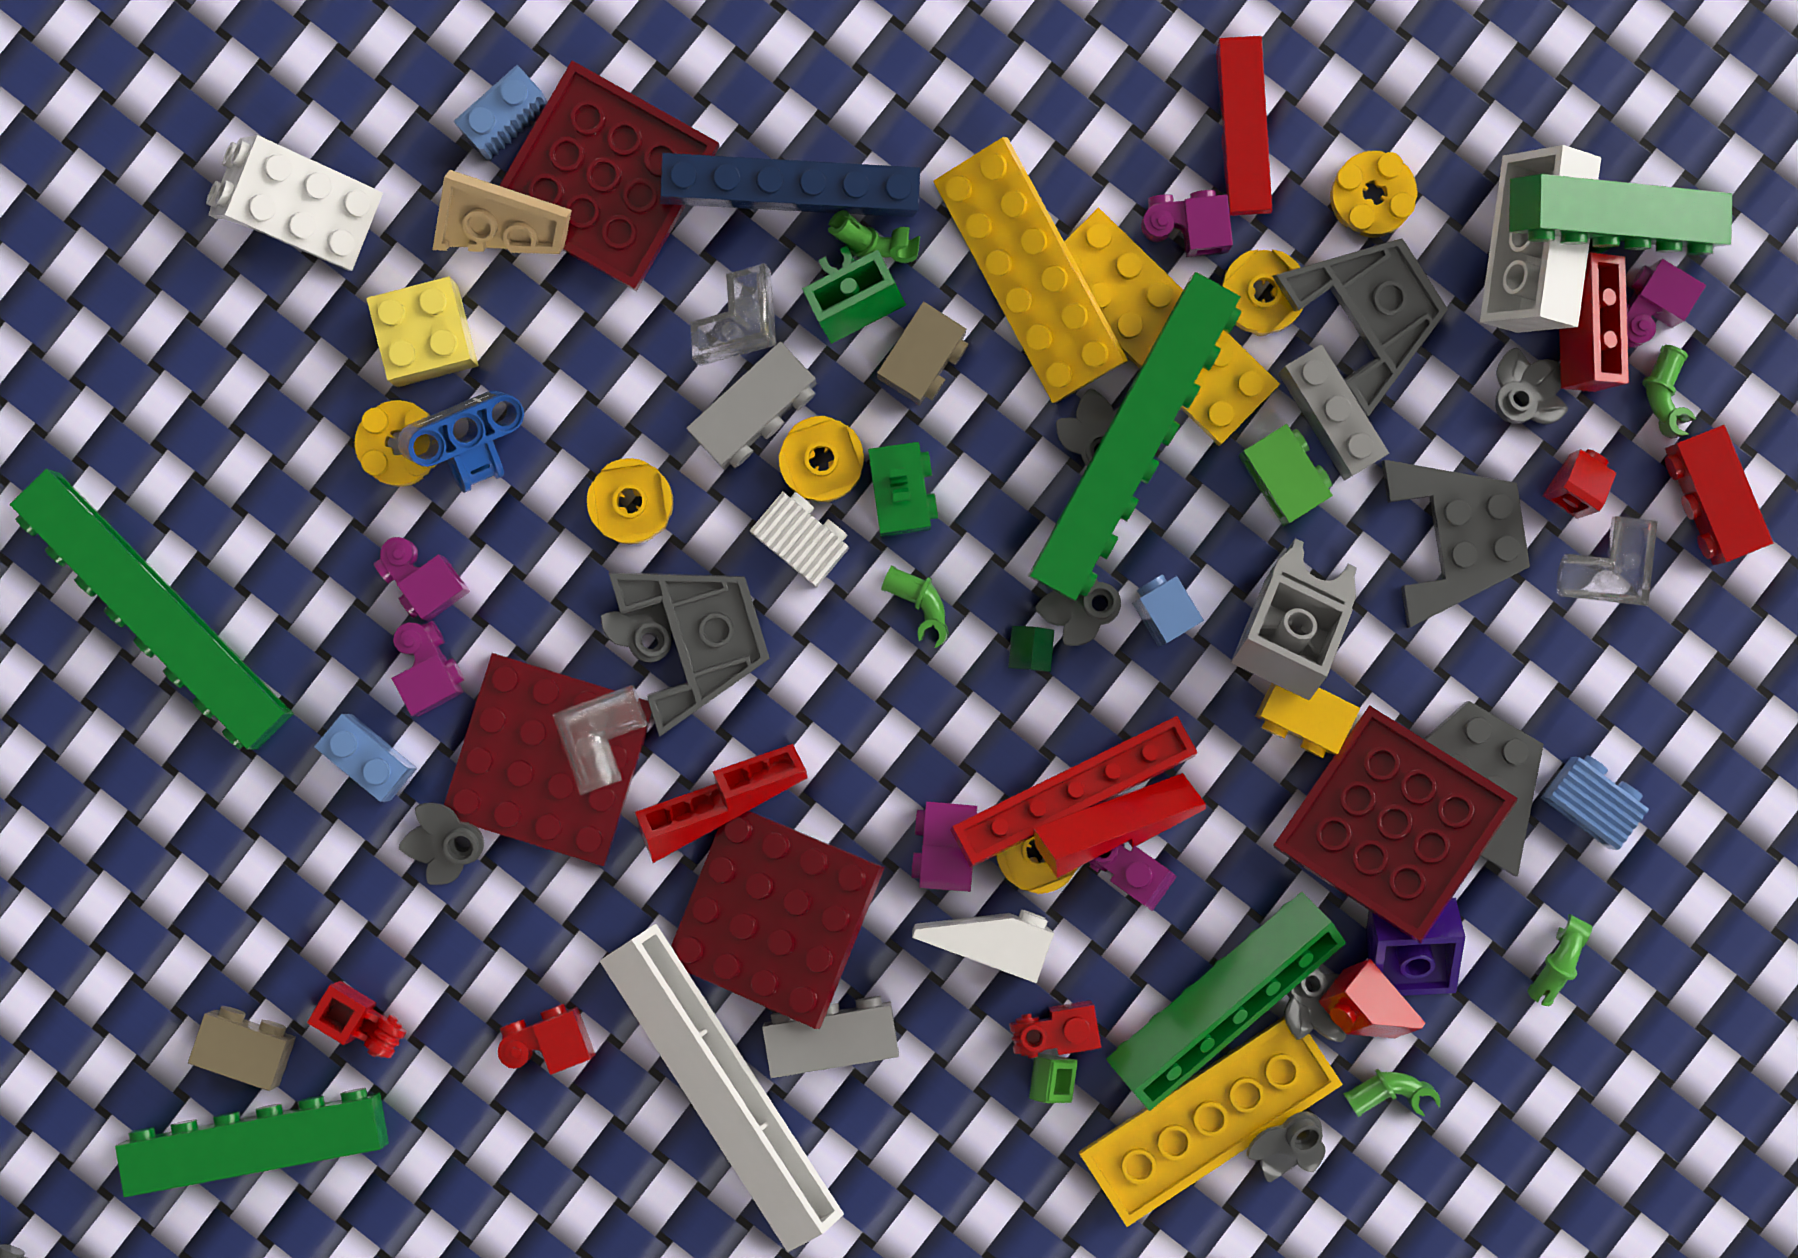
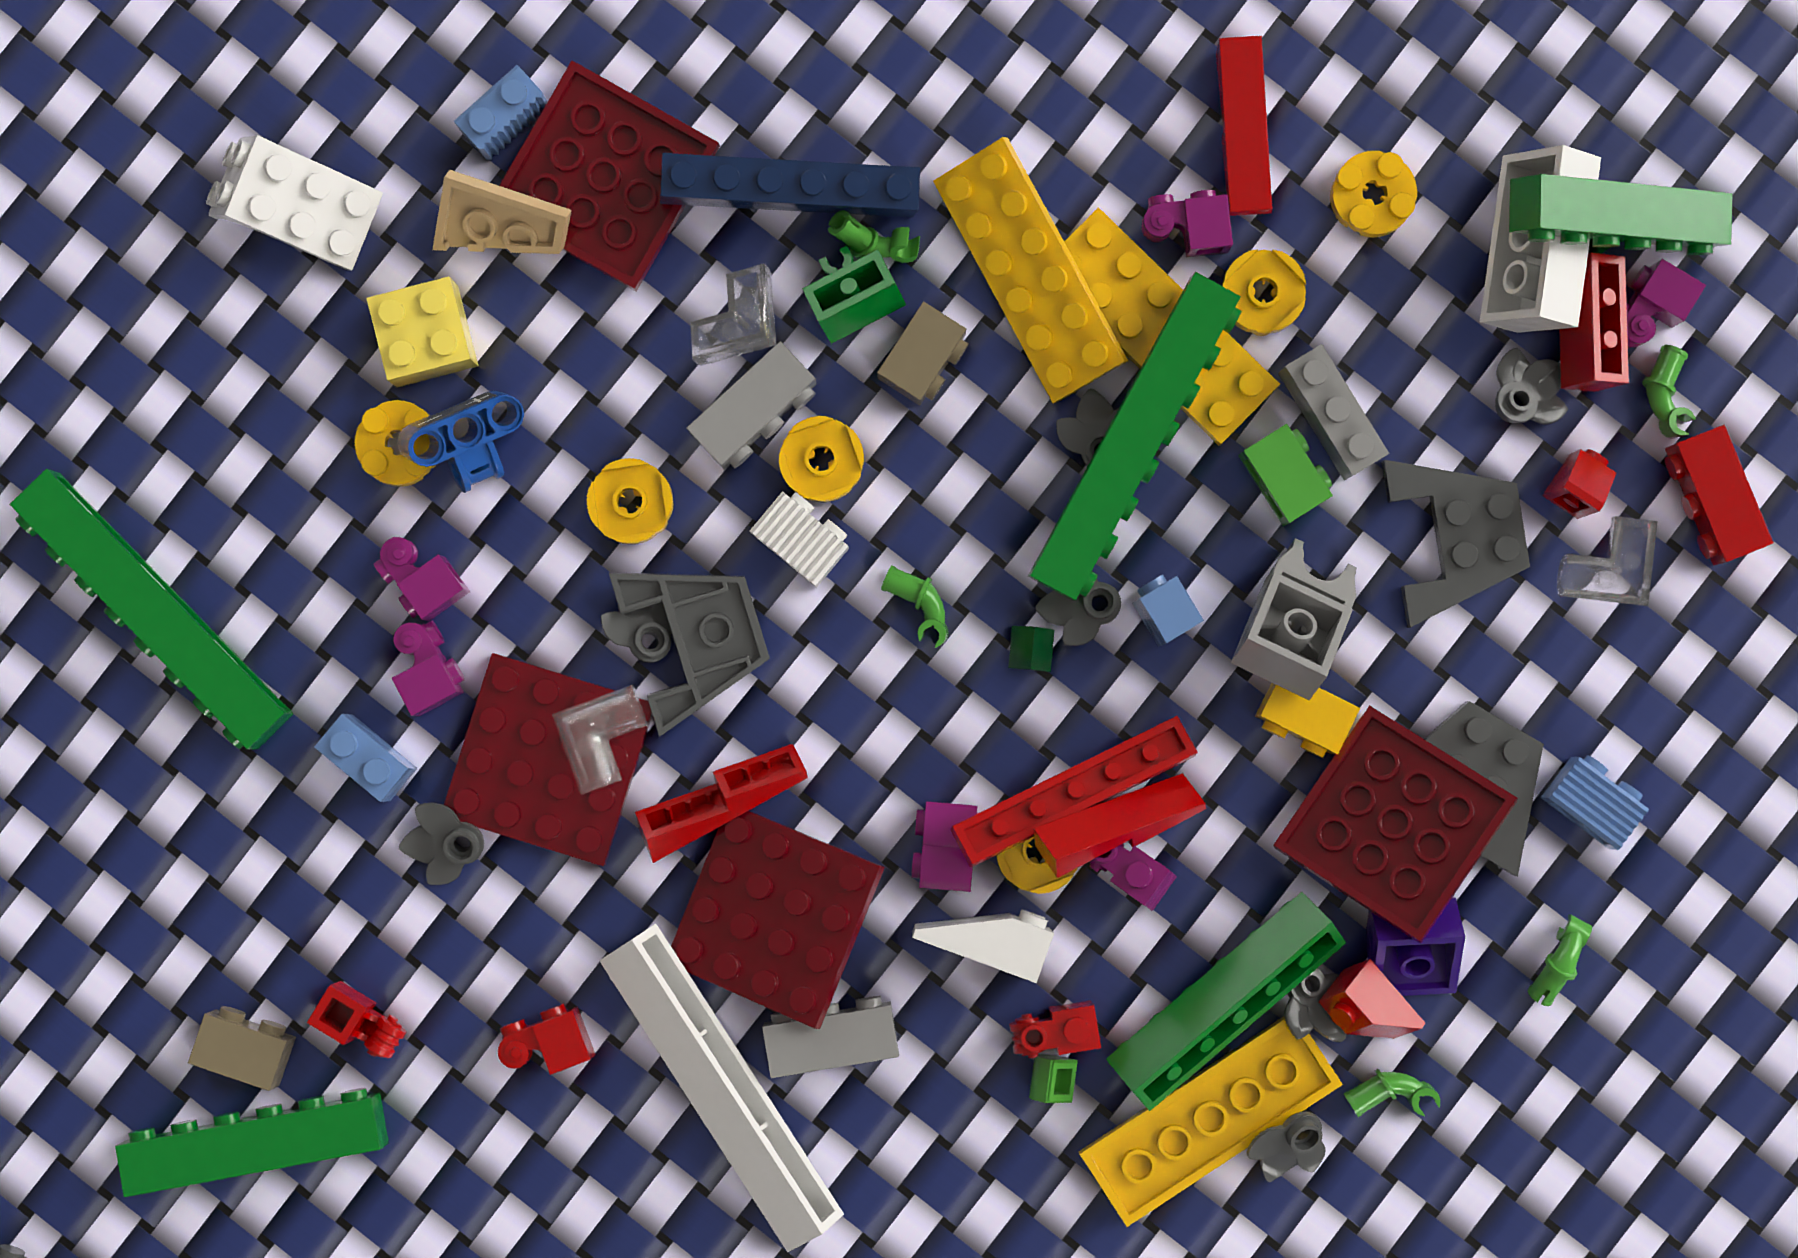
(901, 489): green brick -> none
(1385, 301): dark grey wing -> none

